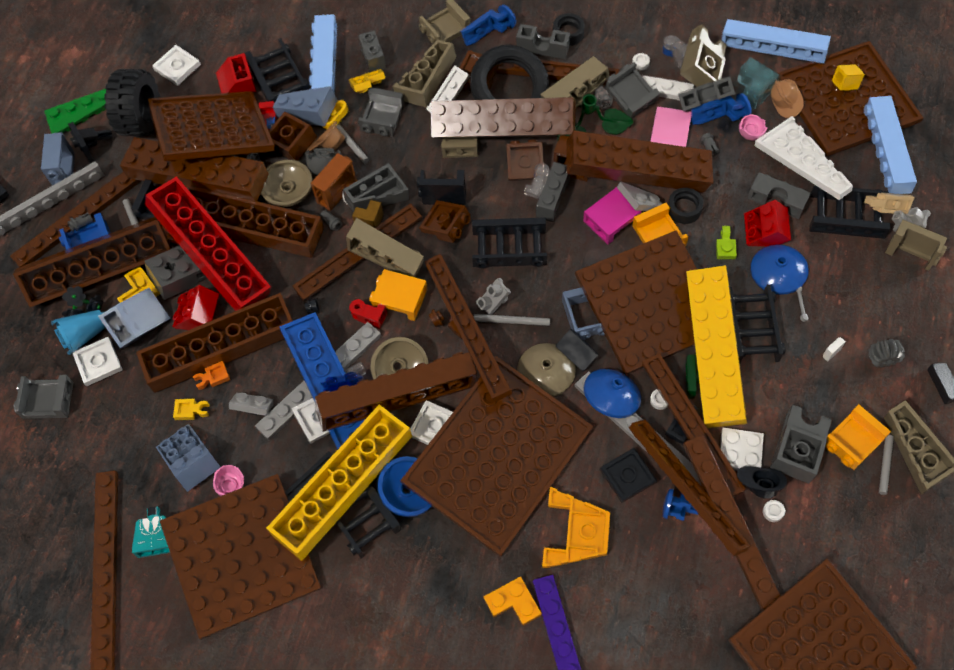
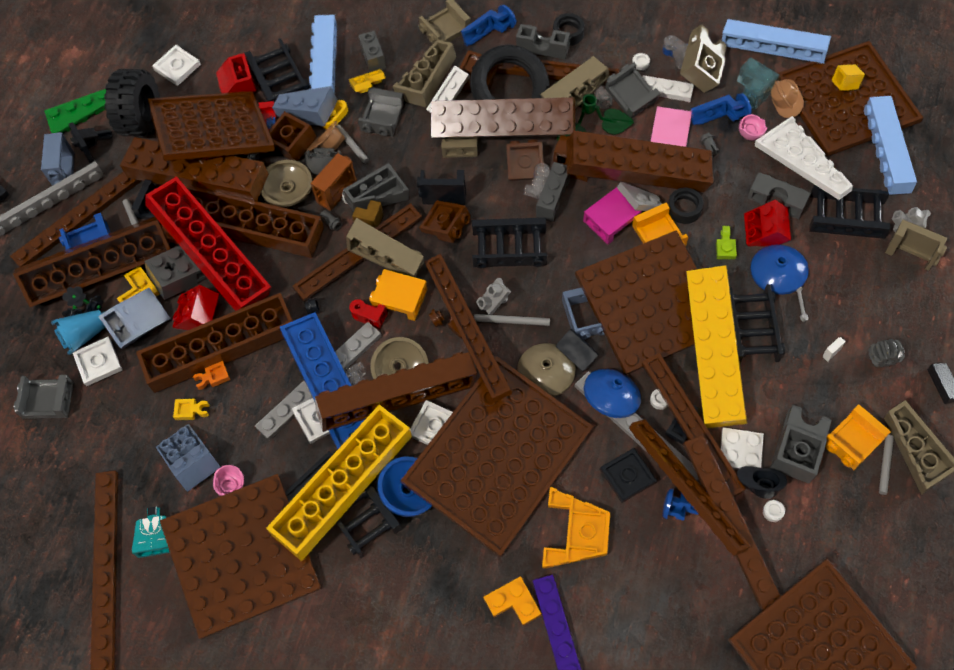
(76, 223): dark grey pin -> none
(251, 404): light grey plate -> none
(334, 383): clear blue hinge -> none
(692, 377): dark green plate -> none
(706, 93): dark grey arch -> none
(890, 202): tan hinge -> none

